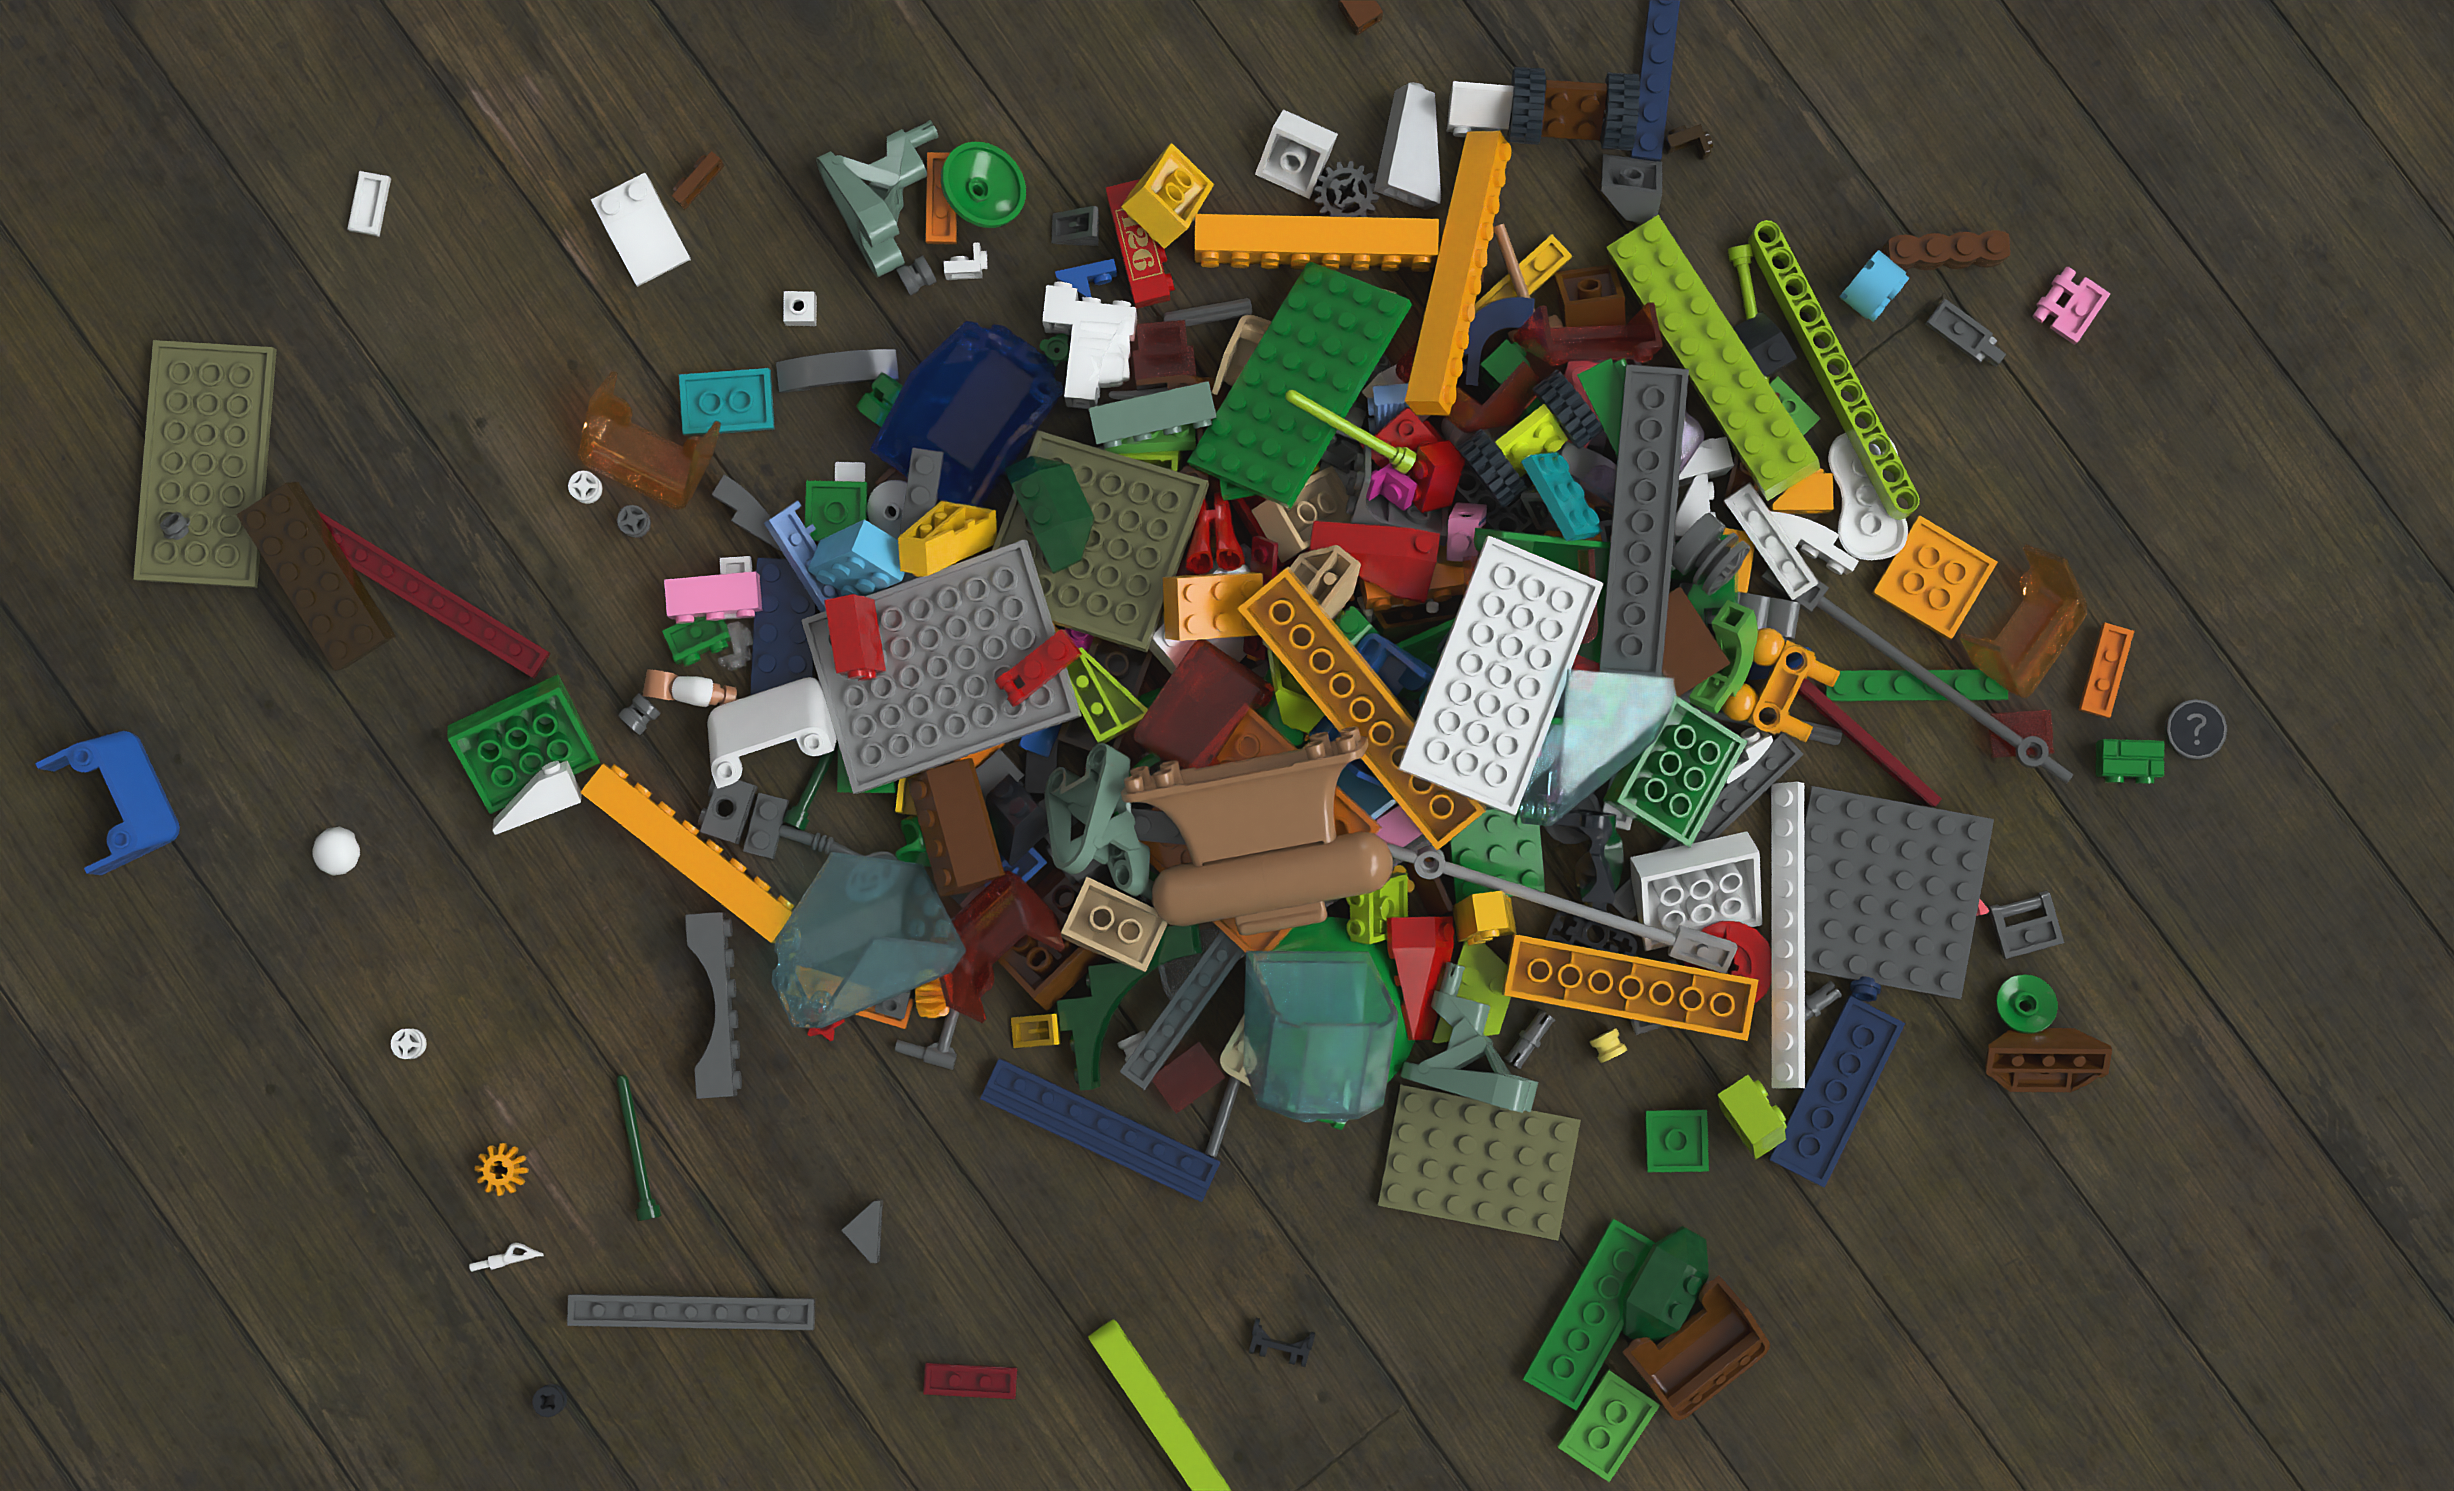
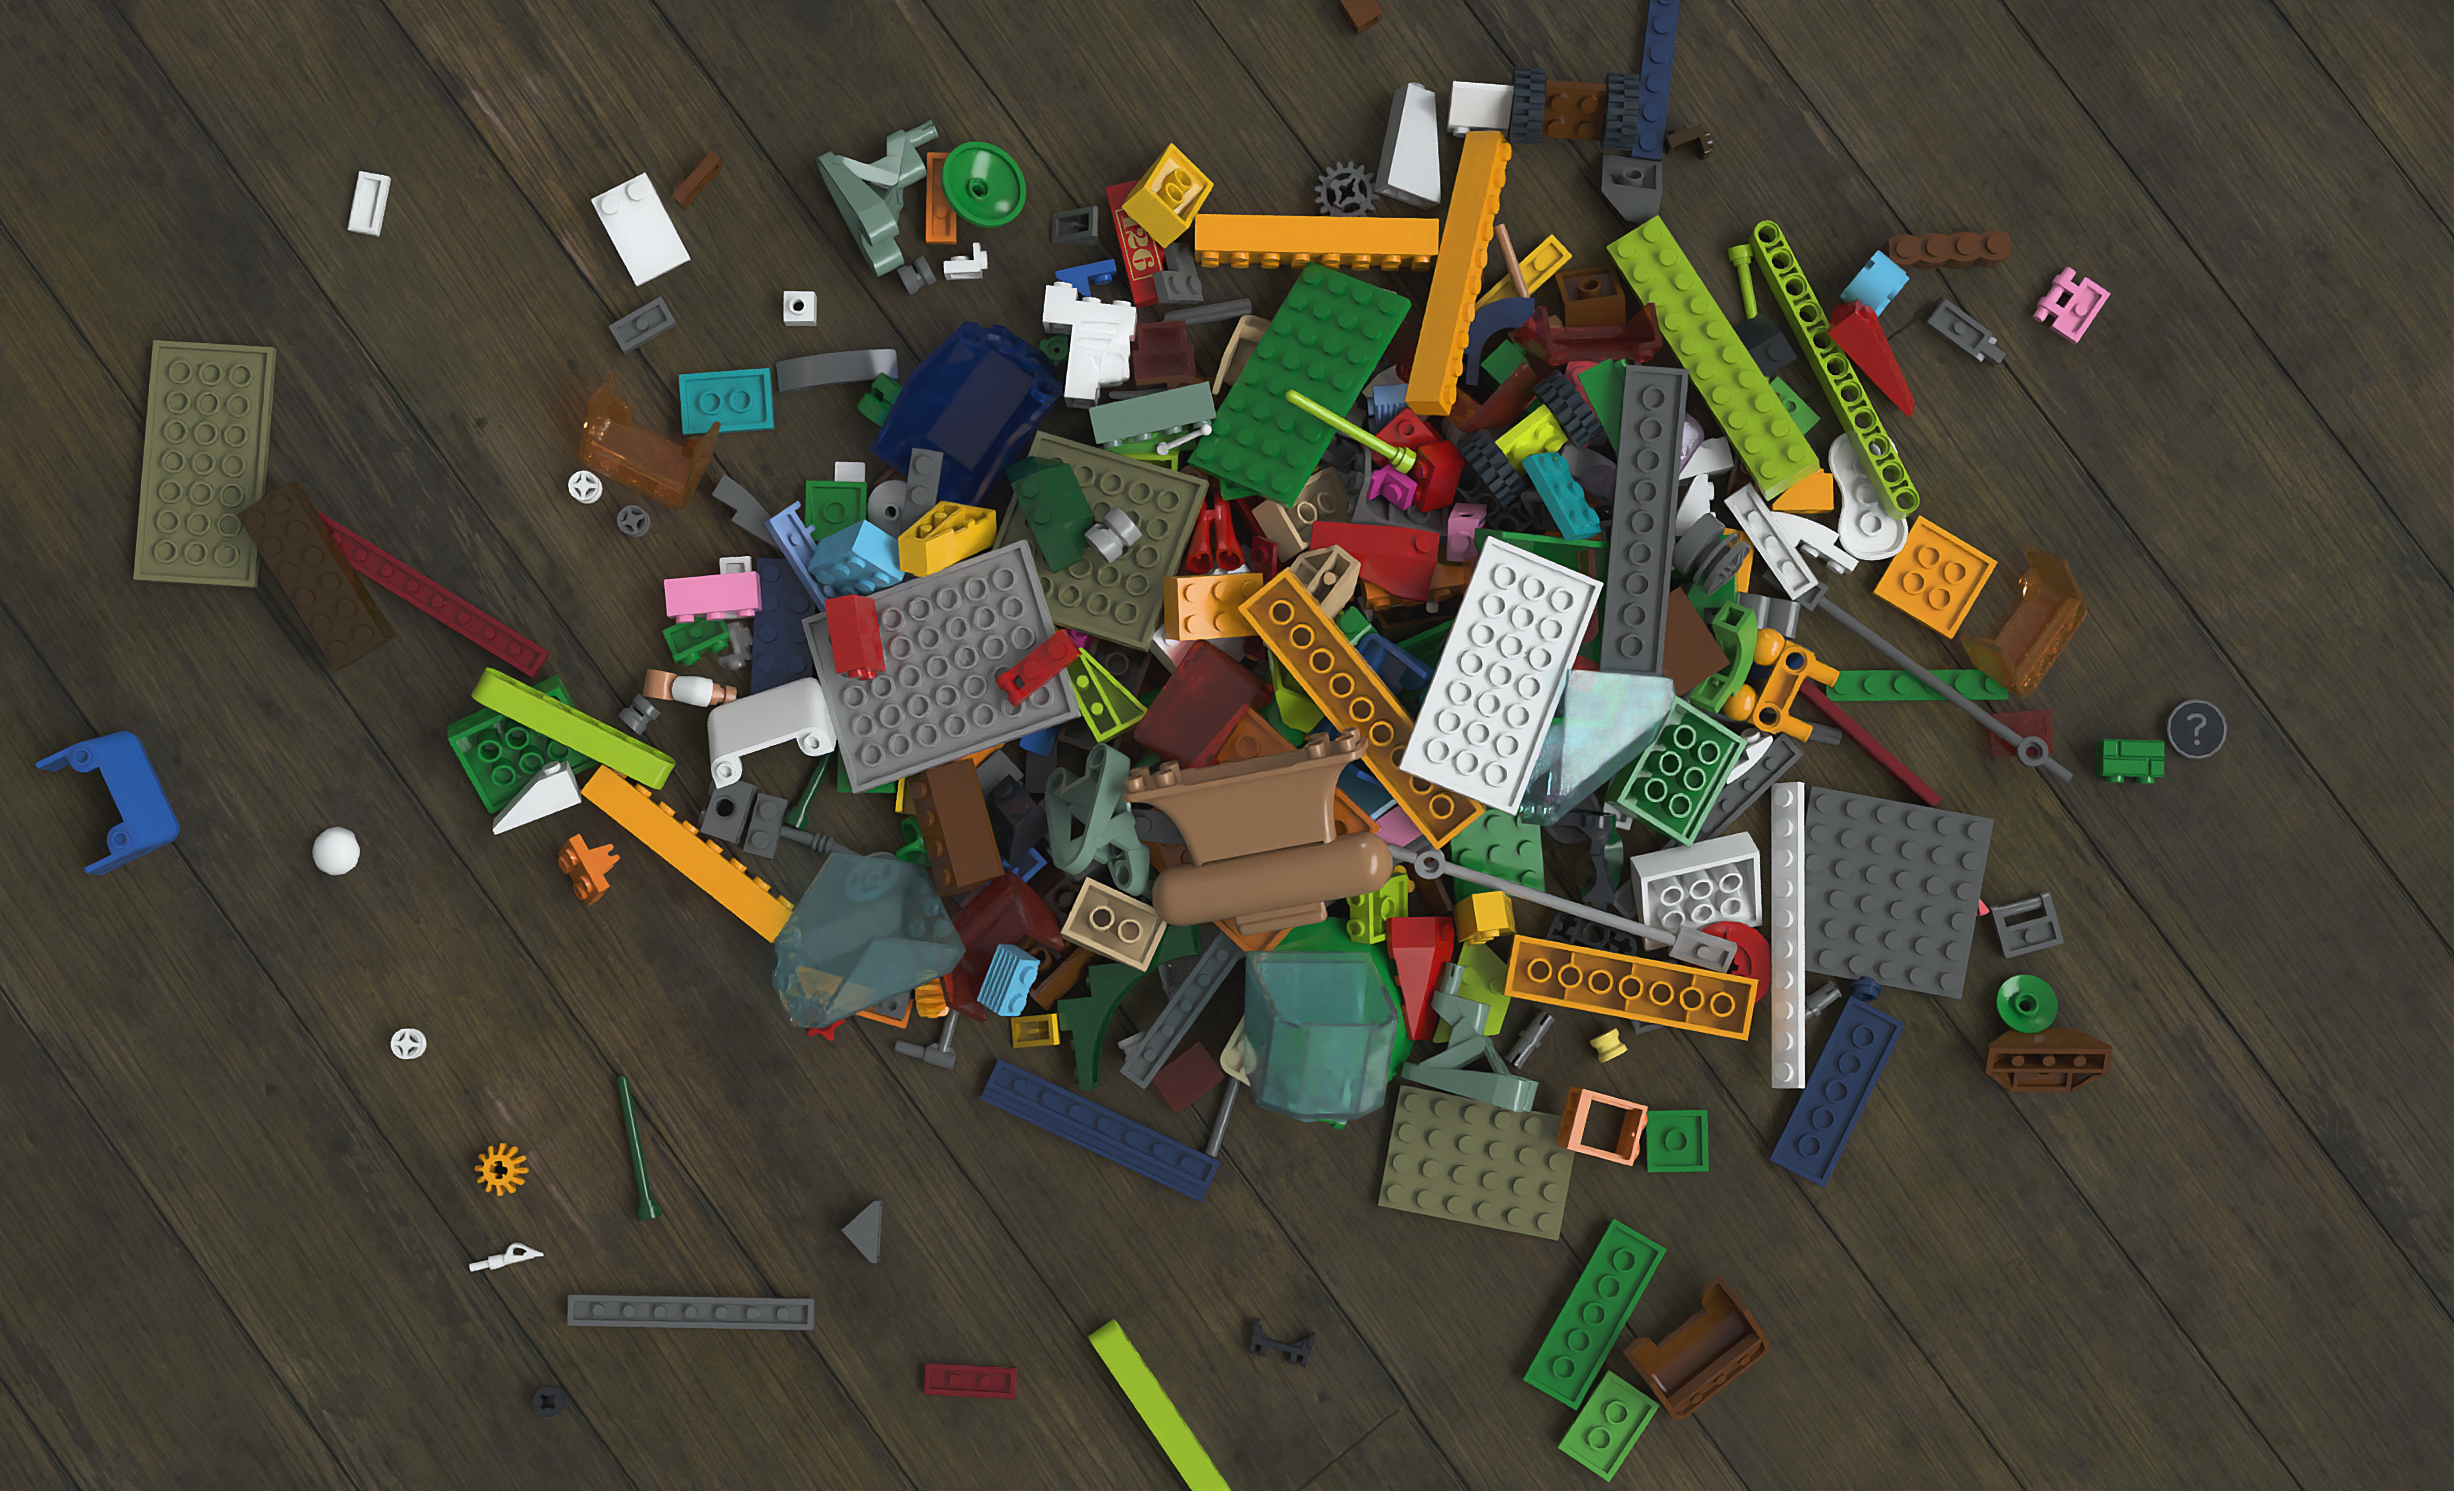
(175, 526): dark grey plate -> none
(573, 728): none -> lime beam
(586, 868): none -> orange plate
(642, 325): none -> dark grey plate
(717, 1068): dark grey arch -> none
(1008, 980): none -> medium azure brick
(1112, 535): none -> light grey wheel
(1163, 448): none -> white hinge
(1181, 282): none -> dark grey plate
(1296, 154): white slope -> none
(1575, 1117): none -> orange window
(1666, 1286): dark green wedge -> none
(1752, 1116): lime brick -> none
(1862, 338): none -> red wedge
(2106, 670): orange plate -> none

